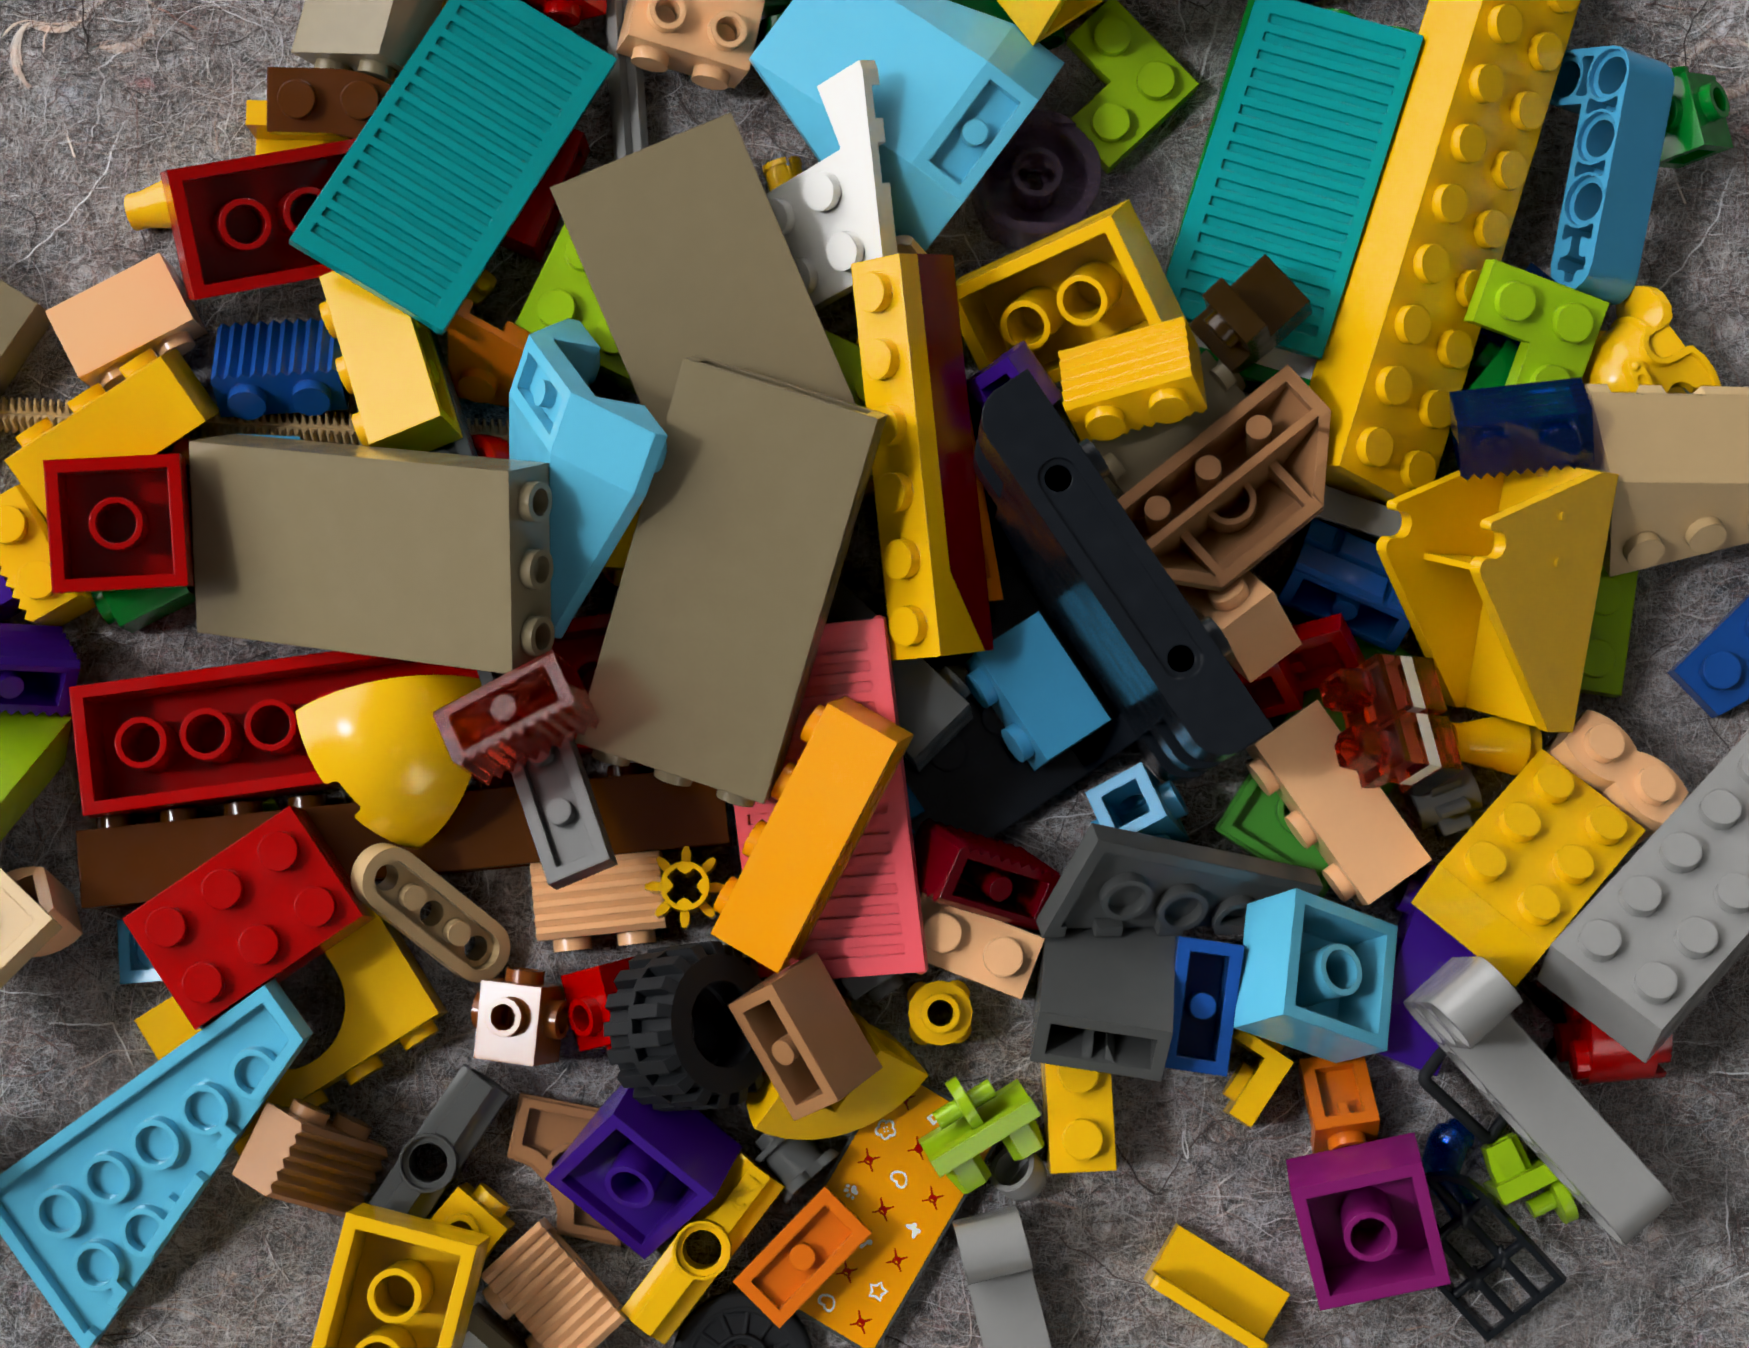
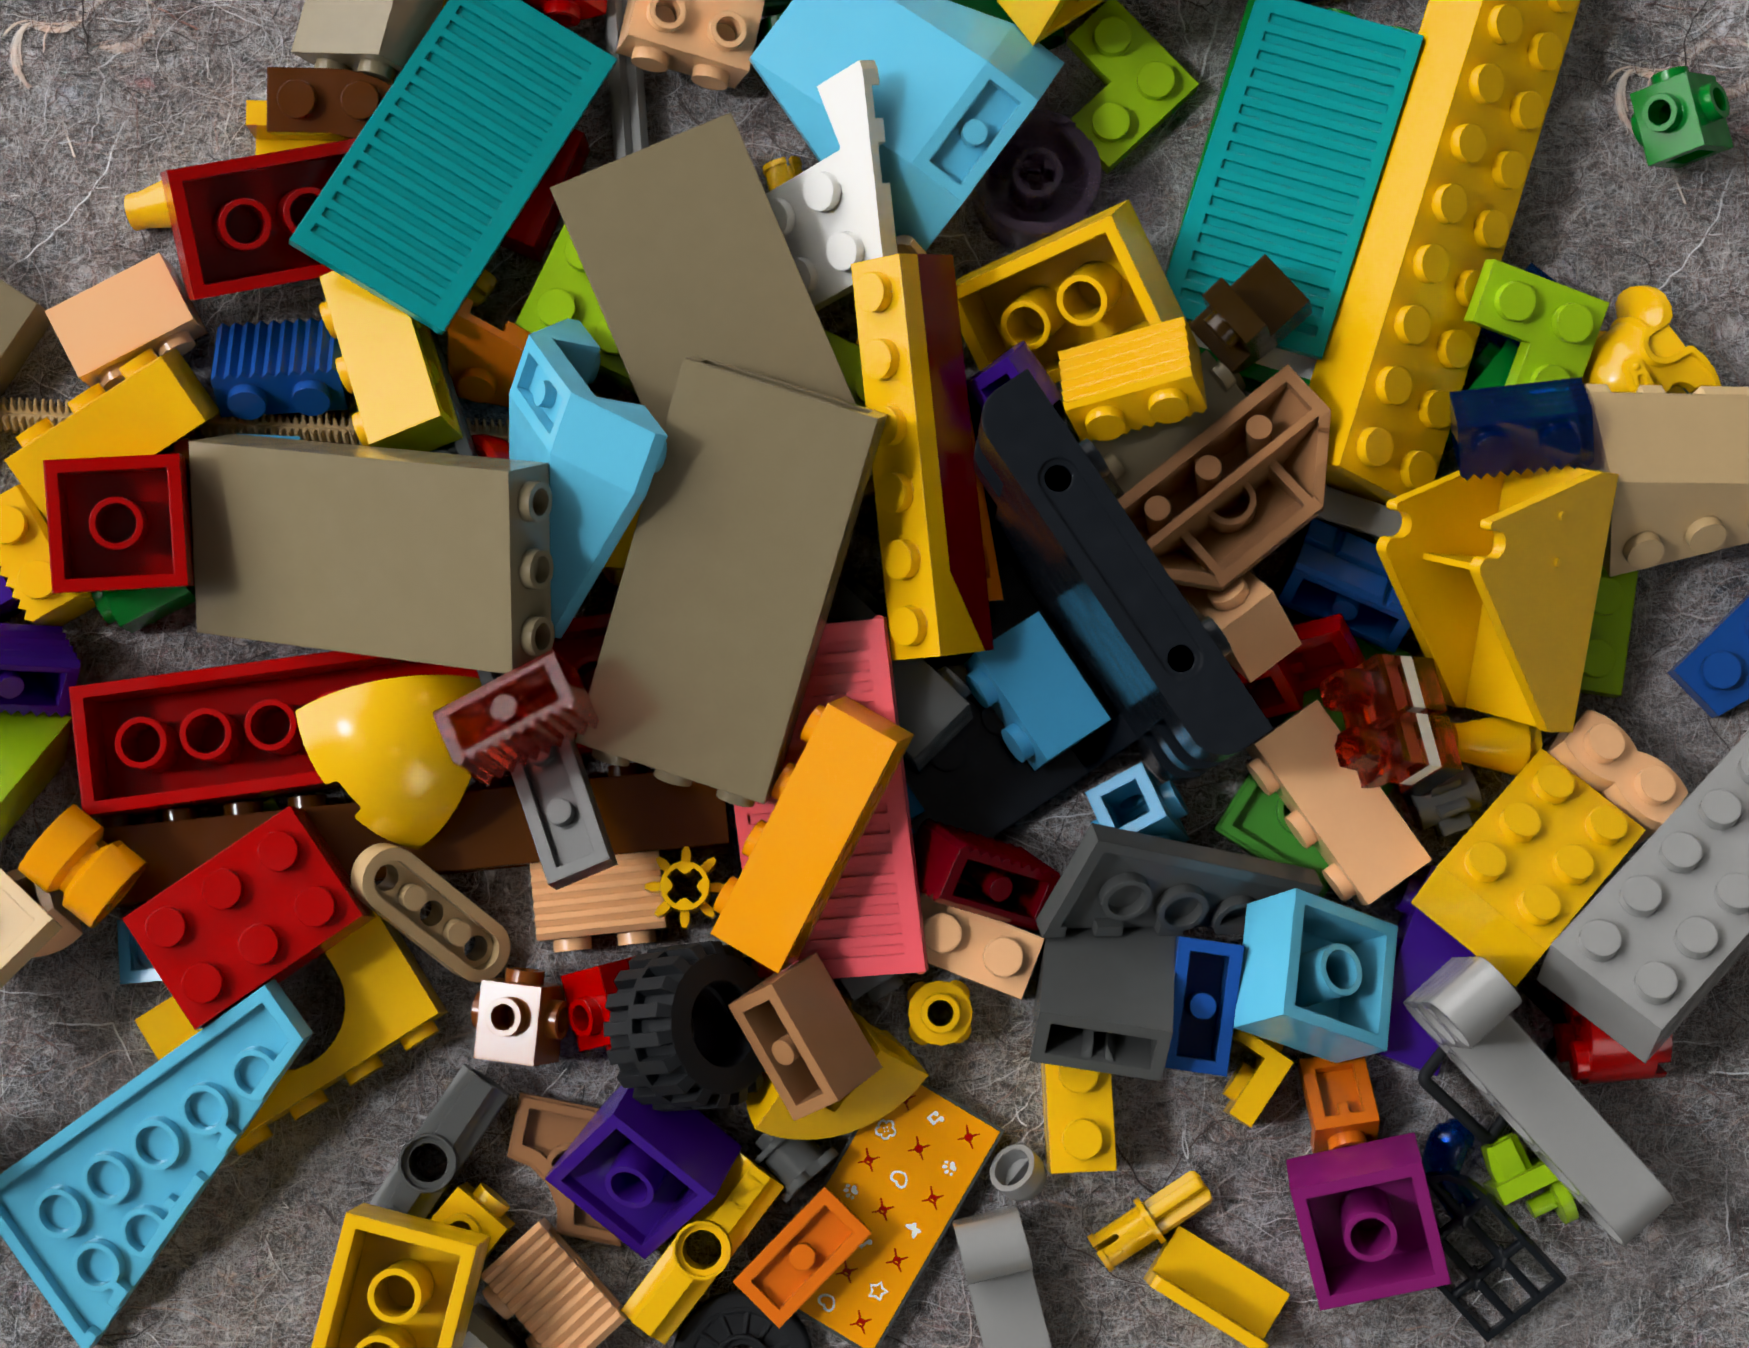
(82, 866): none -> light orange wheel
(310, 1159): medium nougat brick -> none
(974, 1124): lime hips -> none
(1150, 1219): none -> yellow axle
(1612, 167): dark azure beam -> none

